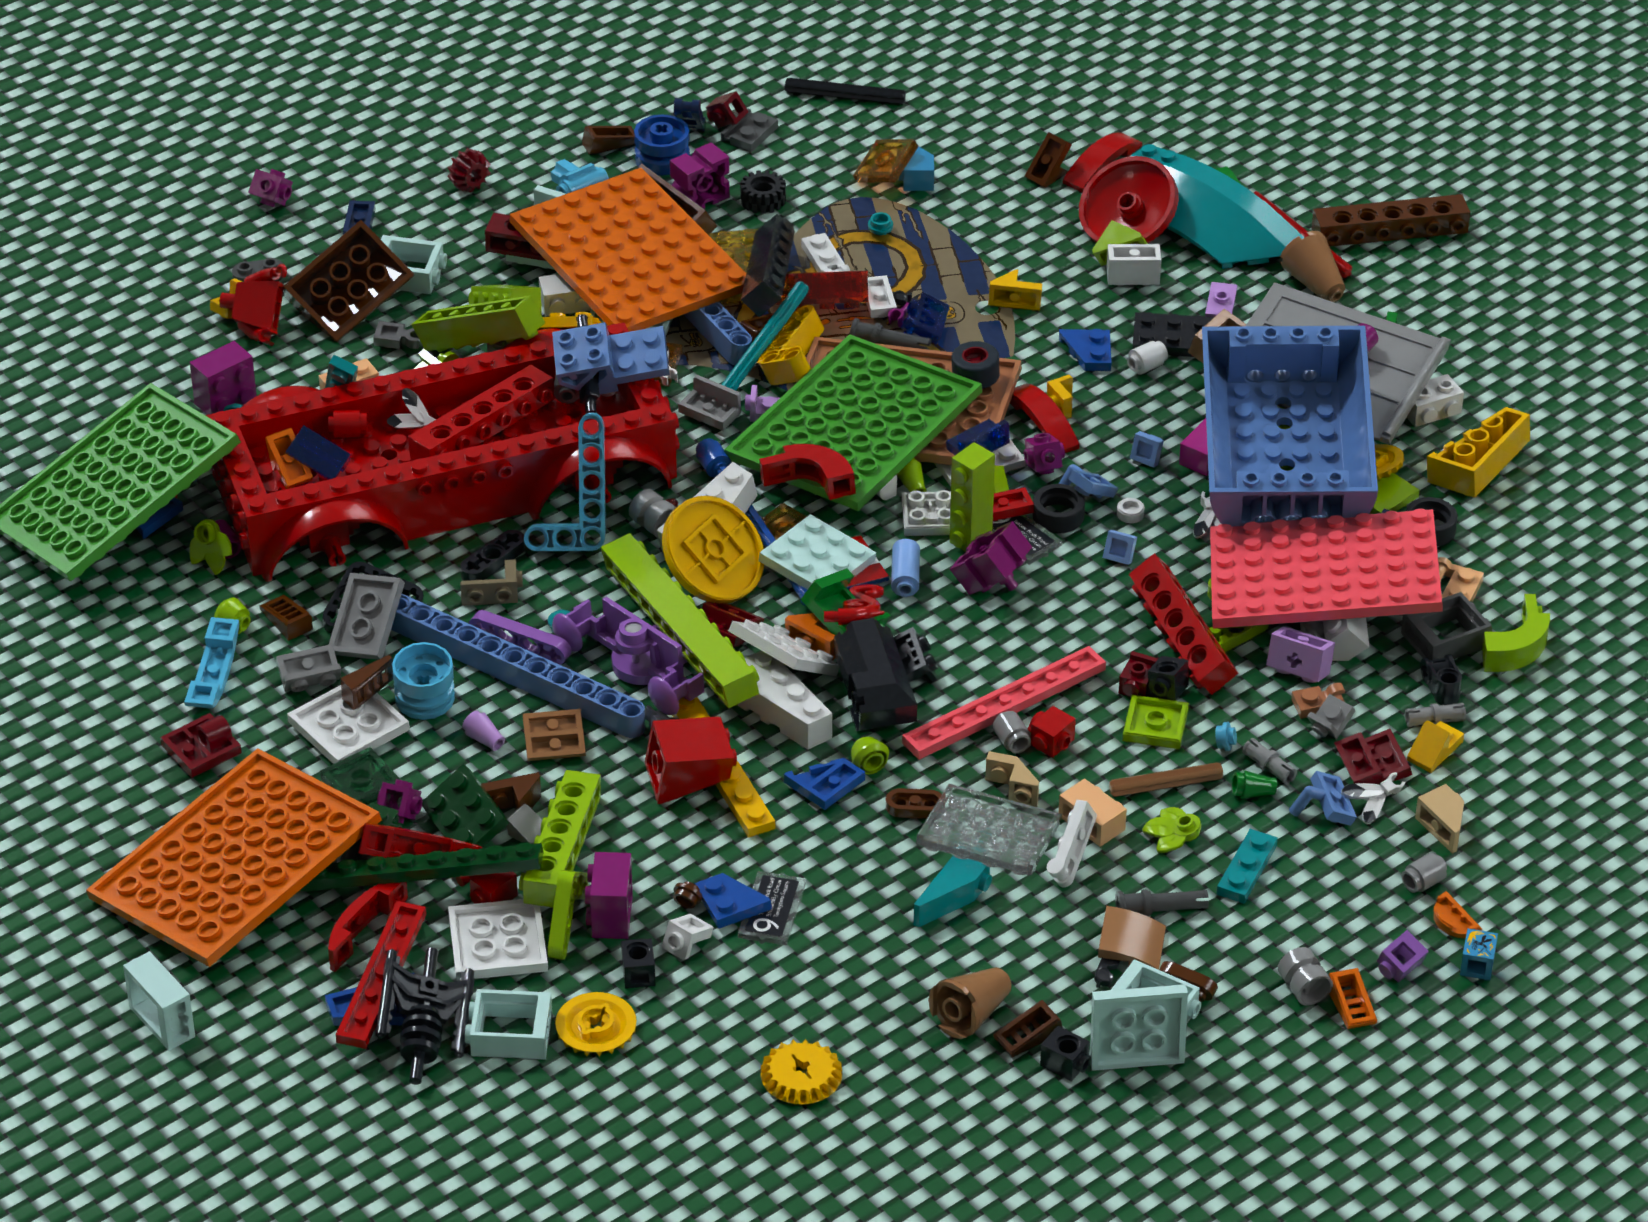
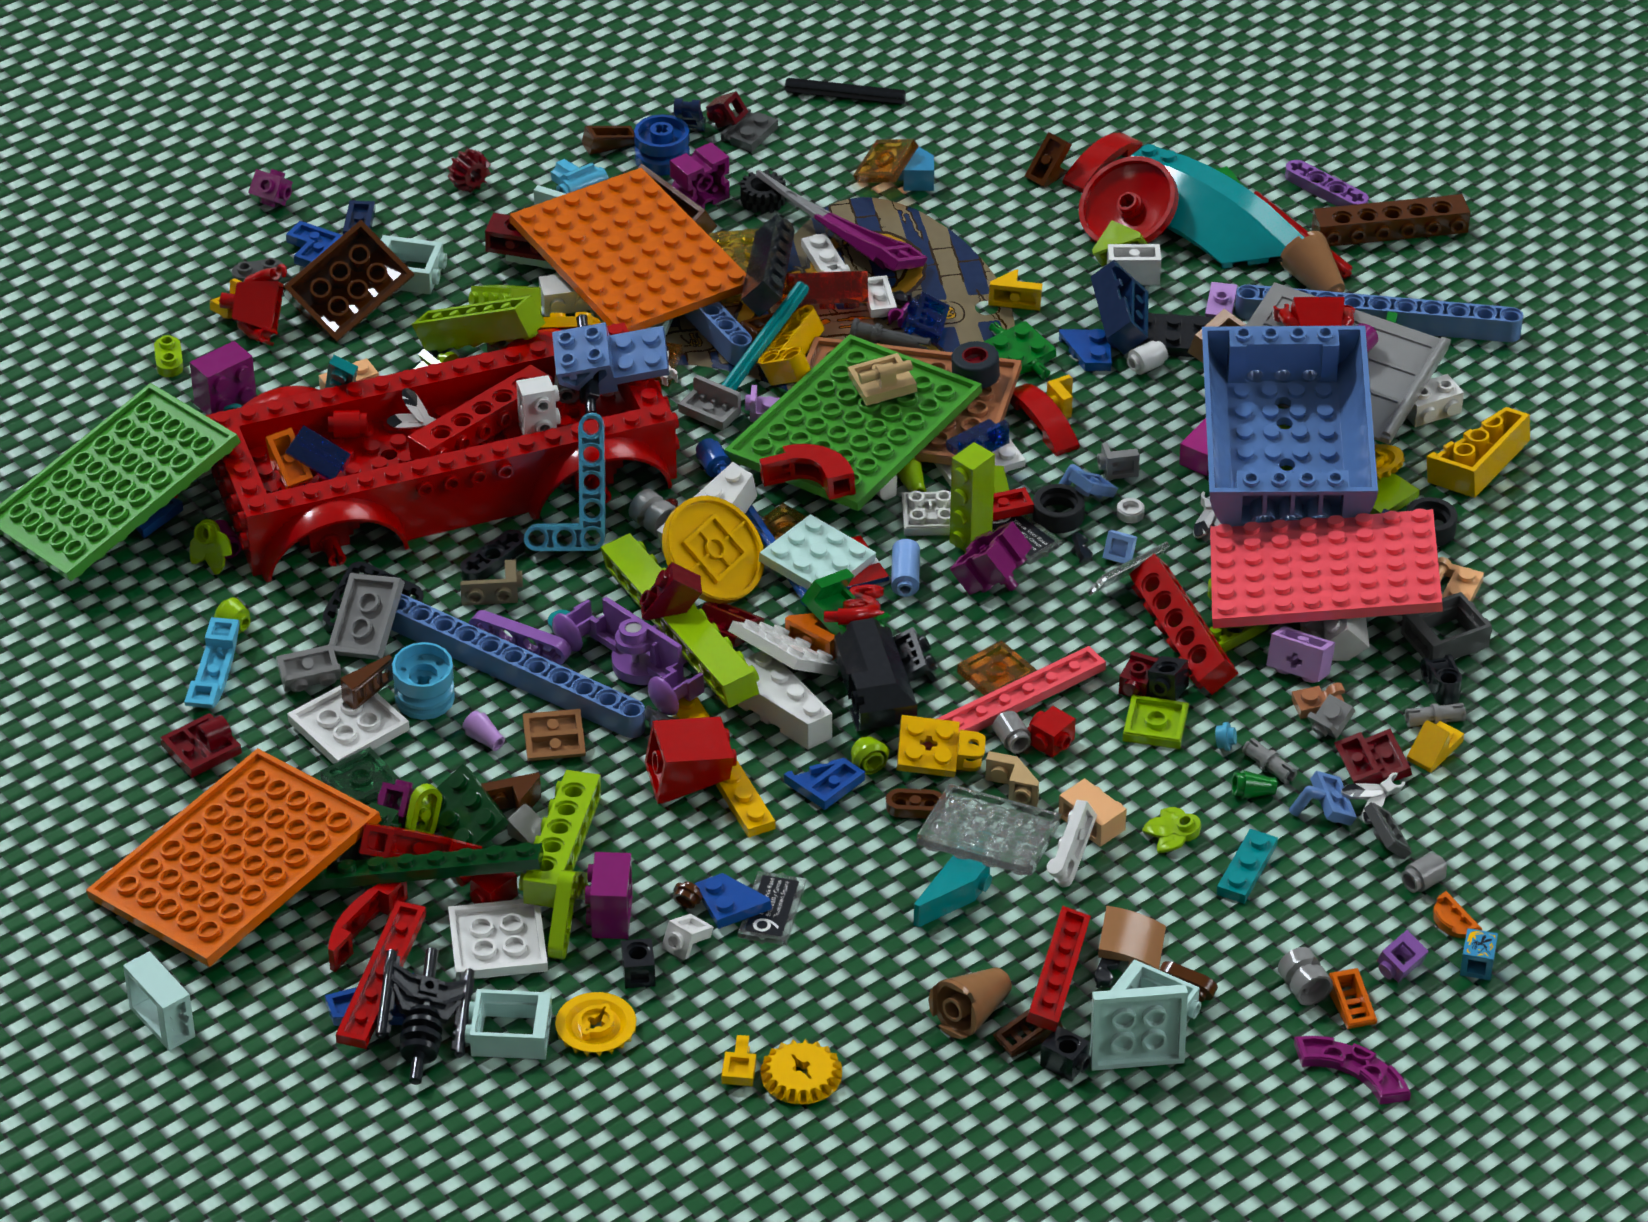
(168, 356): none -> lime plate
(287, 617): reddish brown slope -> none
(312, 241): none -> blue plate
(394, 334): flat silver plate -> none
(424, 807): none -> lime plate
(537, 404): none -> white brick
(671, 594): none -> dark red slope
(739, 1065): none -> yellow plate
(876, 247): none -> magenta plate
(880, 223): teal plate -> none
(883, 378): none -> tan plate
(950, 747): none -> yellow plate
(994, 668): none -> clear orange tile
(1023, 344): none -> green plate
(1038, 447): magenta brick -> none
(1058, 969): none -> red plate
(1080, 549): none -> black piece
(1118, 463): none -> light grey bracket
(1122, 306): none -> dark blue wedge
(1123, 570): none -> clear piece
(1146, 449): light blue tile -> none
(1146, 902): dark grey pin -> none
(1166, 779): medium nougat axle -> none
(1303, 174): none -> medium lavender beam
(1315, 312): none -> red torso
(1354, 1060): none -> magenta tile
(1387, 830): none -> dark grey plate
(1426, 316): none -> medium blue beam
(1441, 815): tan slope -> none
(1520, 646): lime arch -> none

